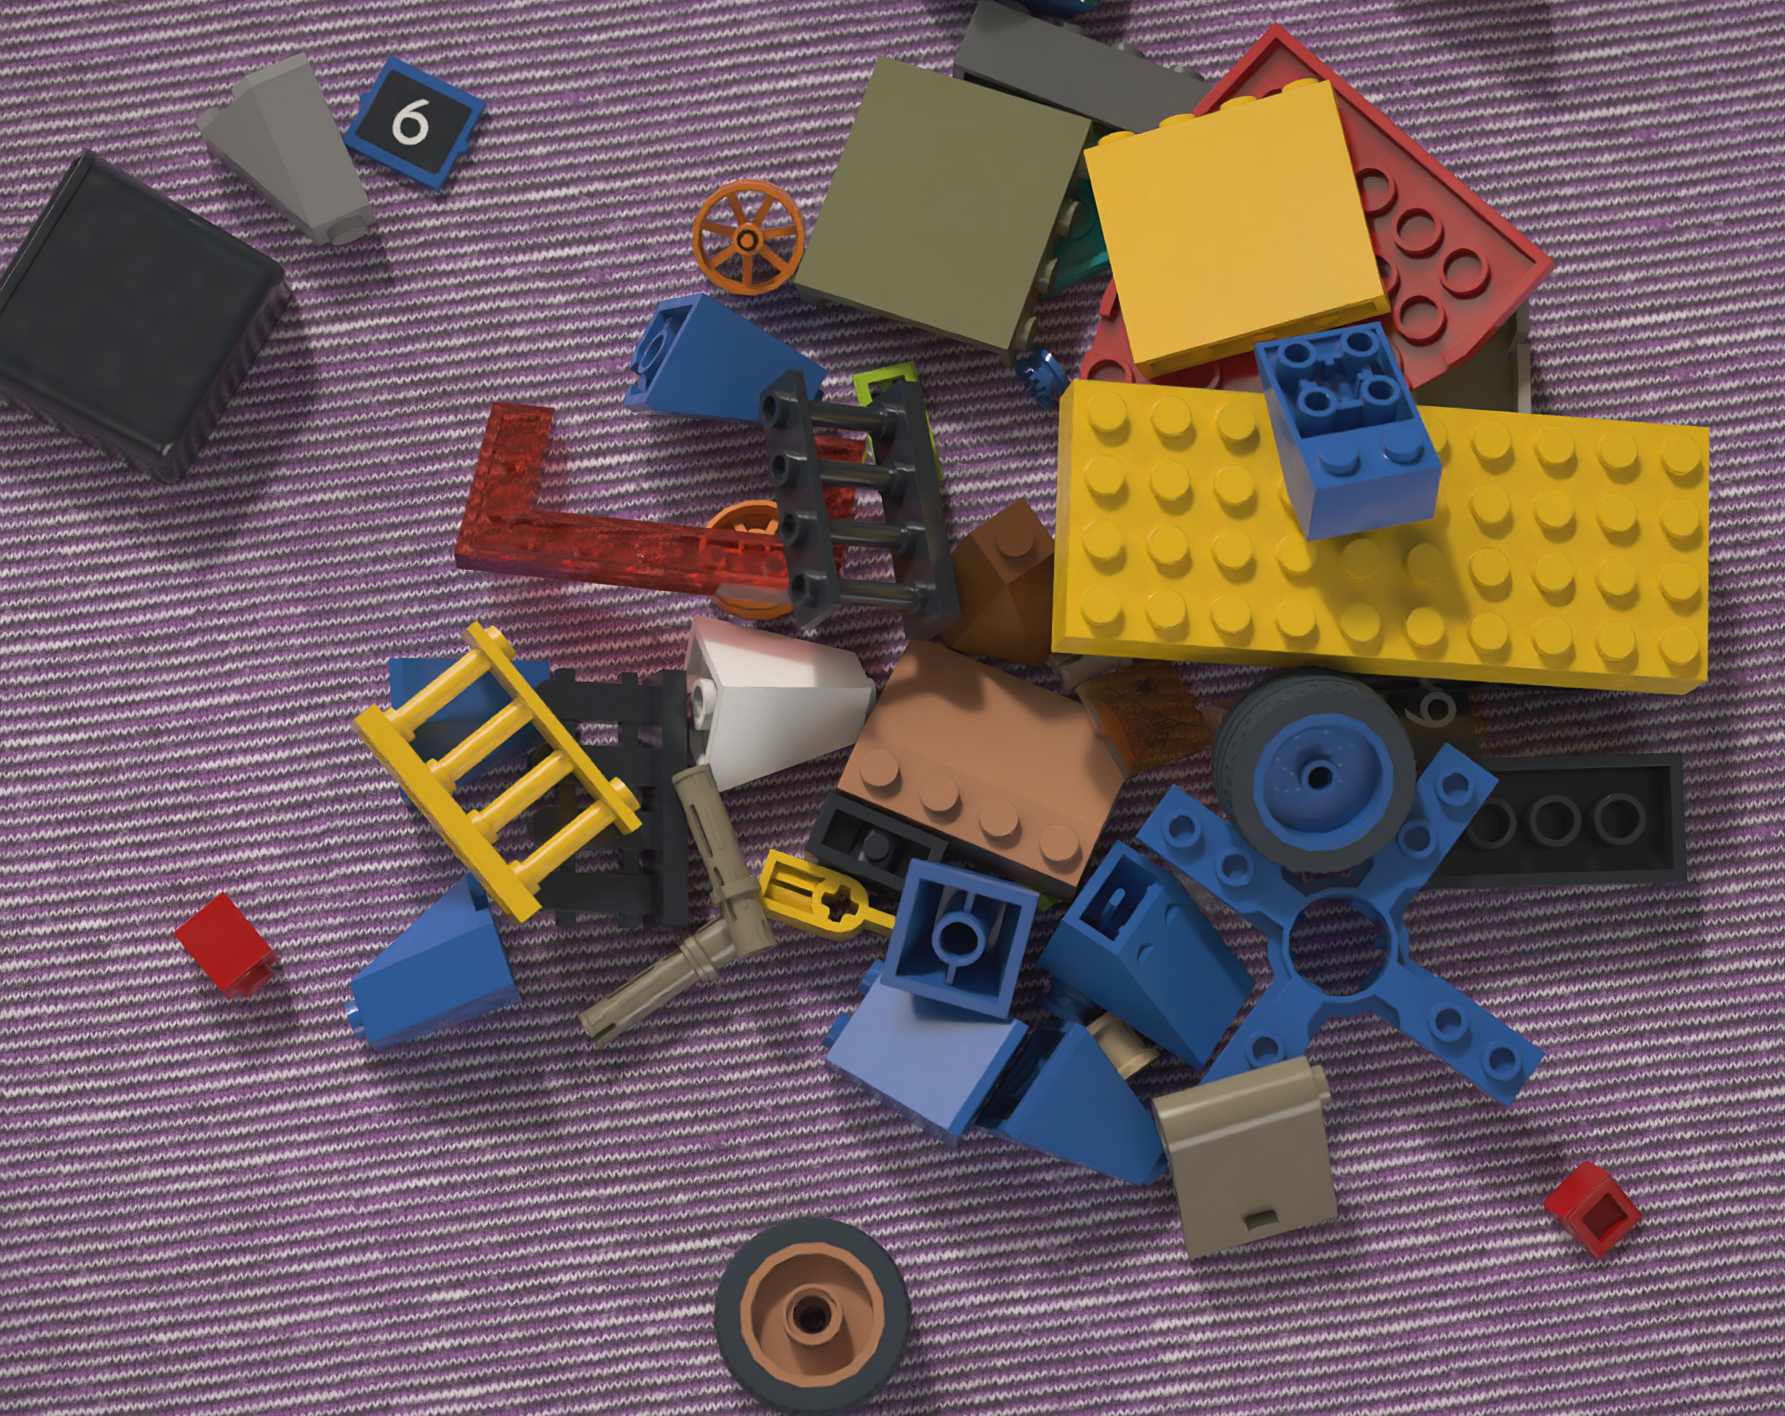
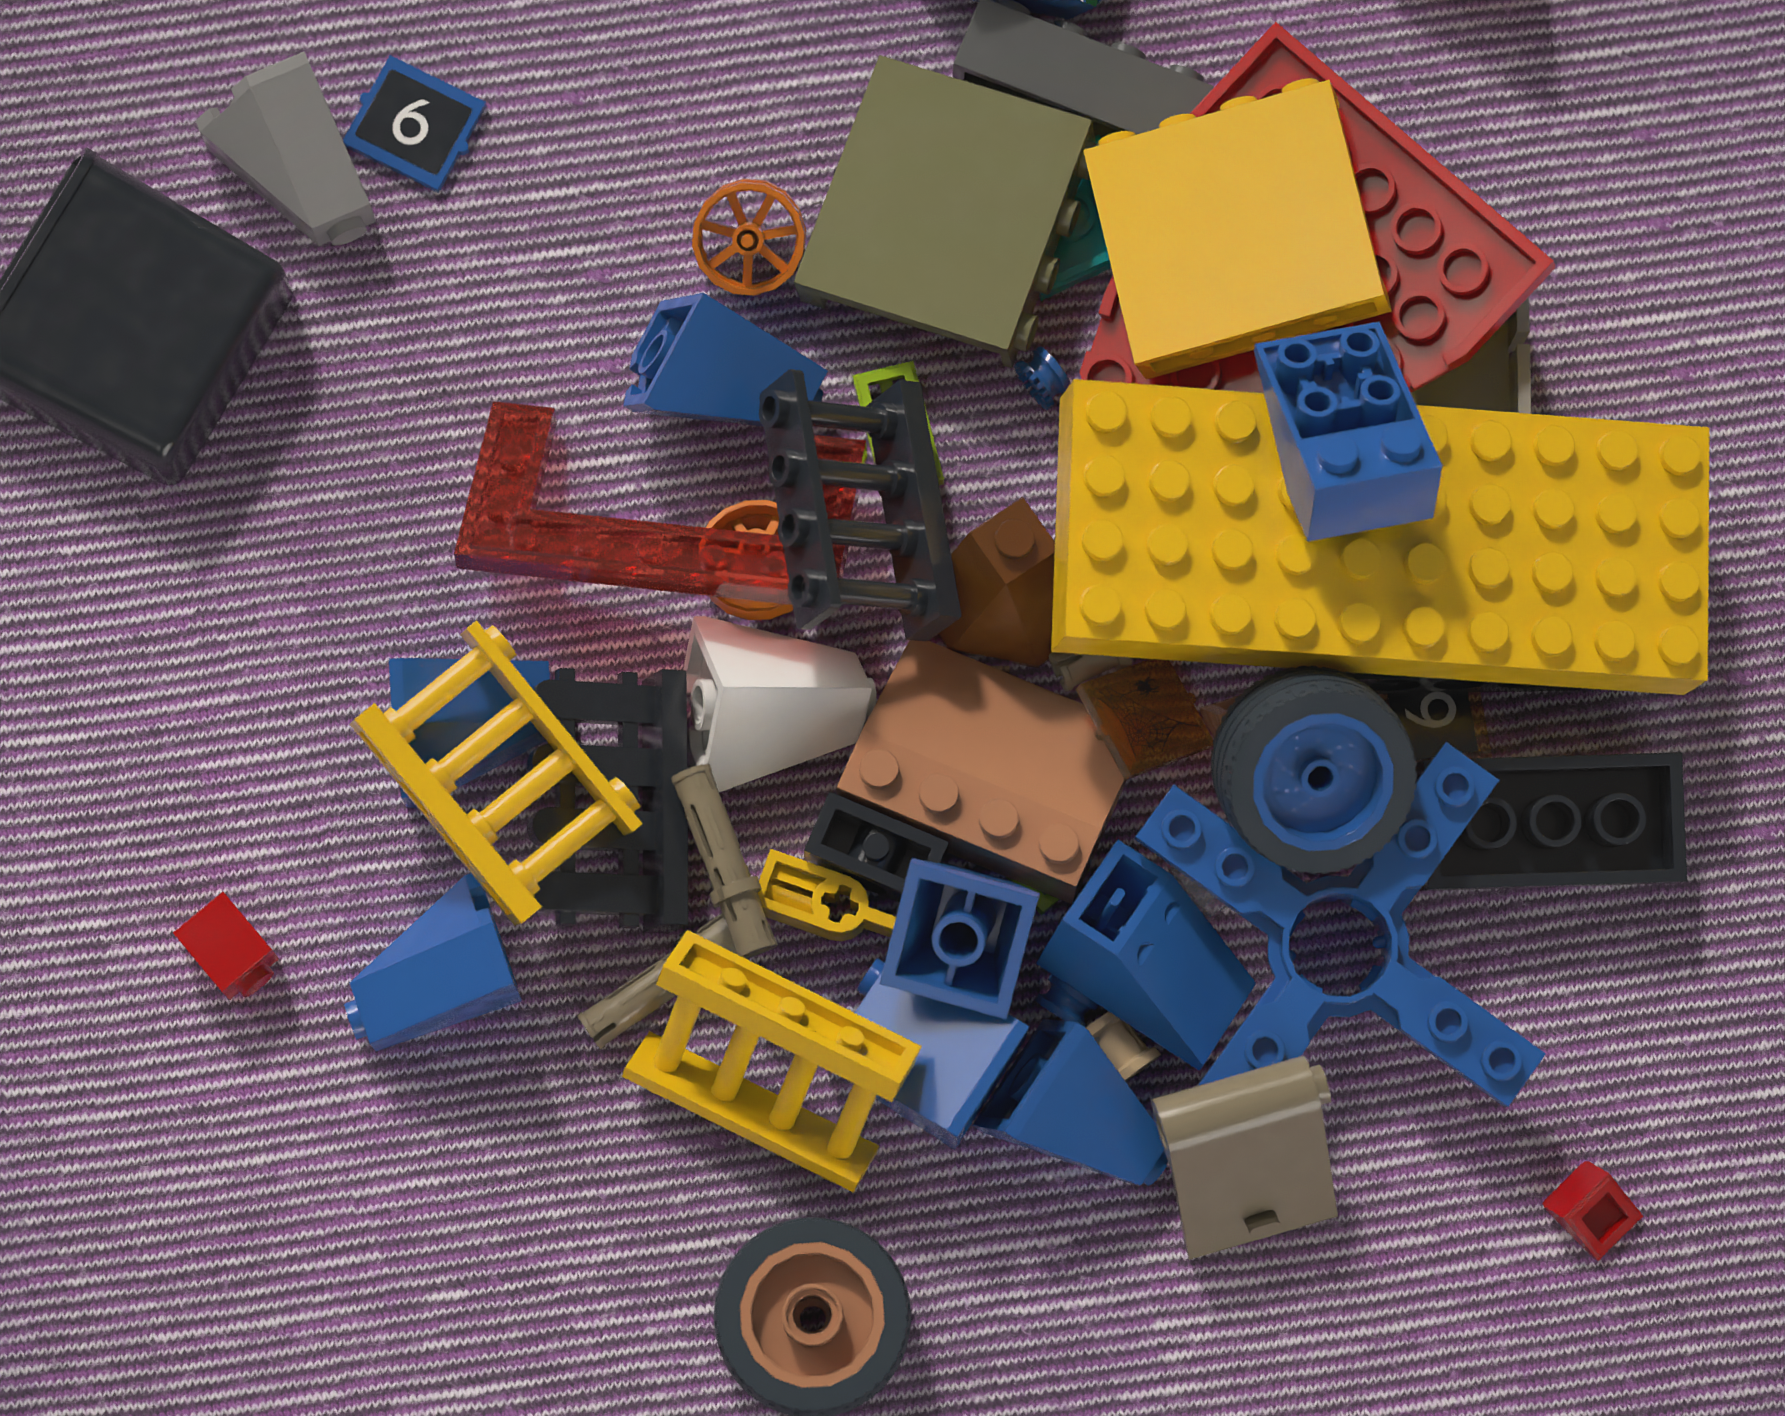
(791, 1018): none -> yellow fence

